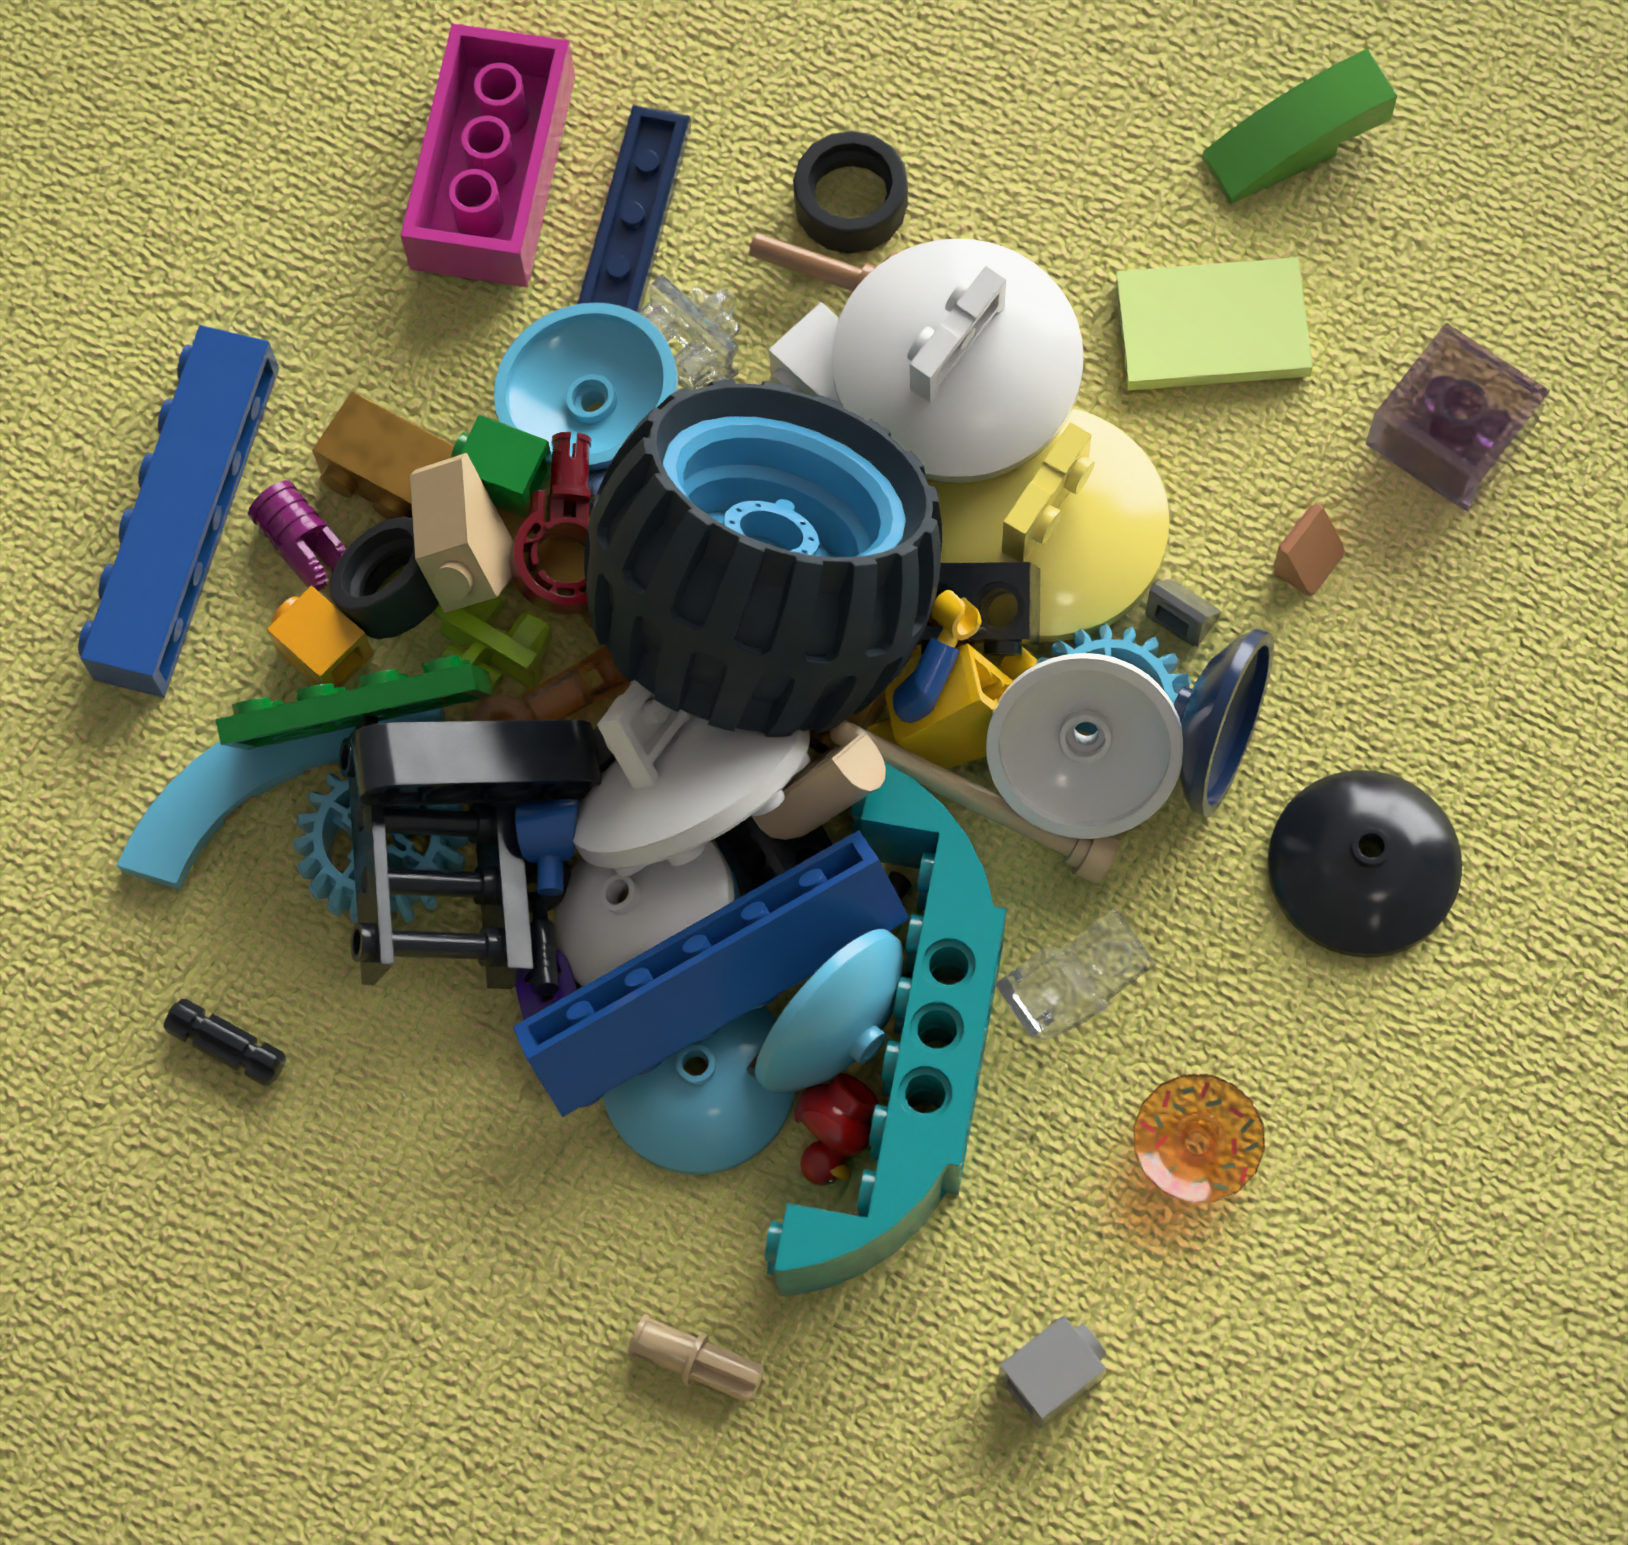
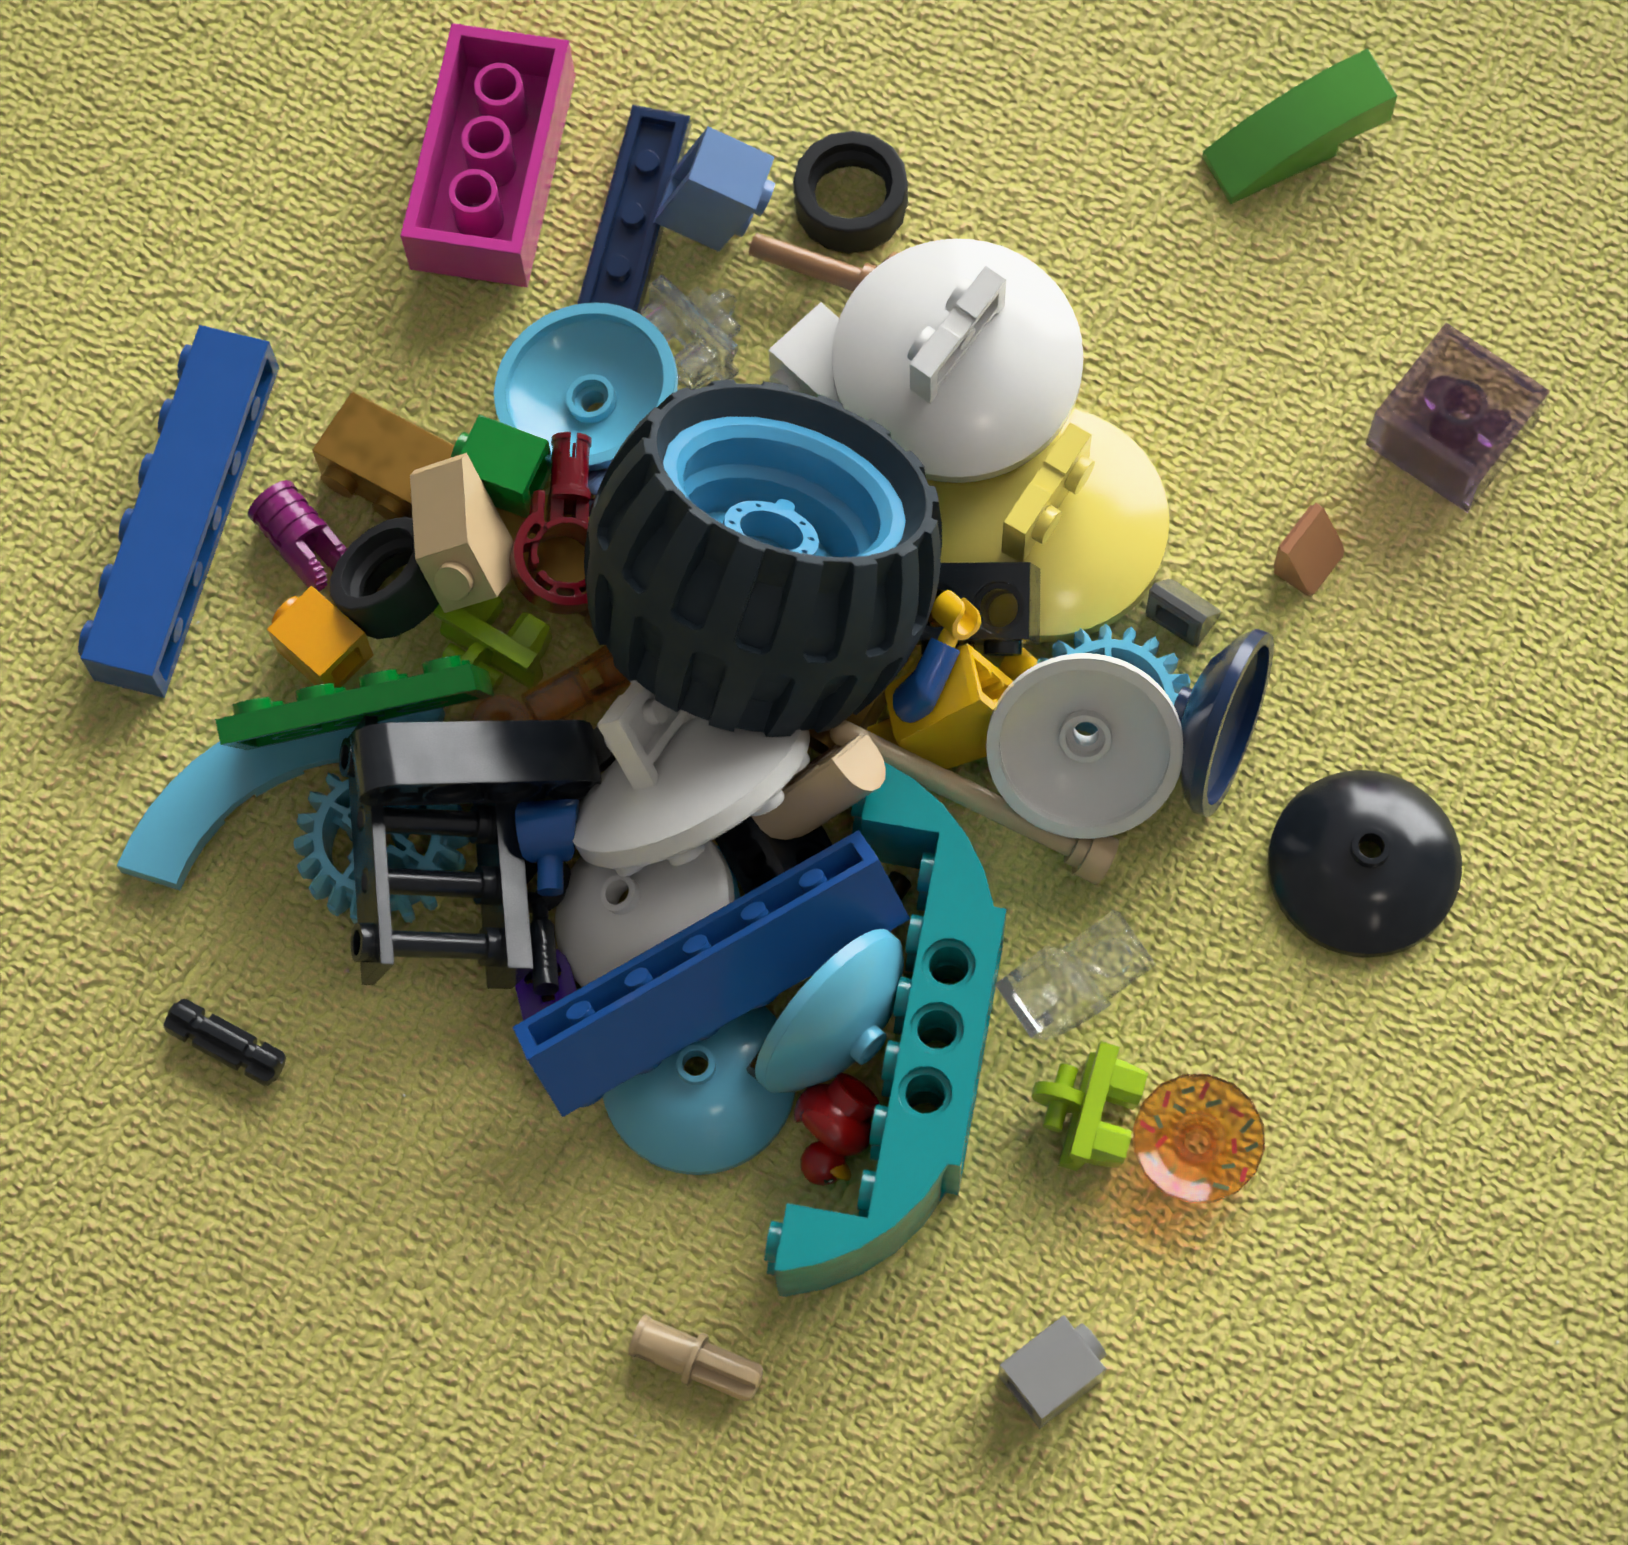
(716, 190): none -> medium blue brick
(1102, 1080): none -> lime hips
(1213, 324): yellowish green tile -> none

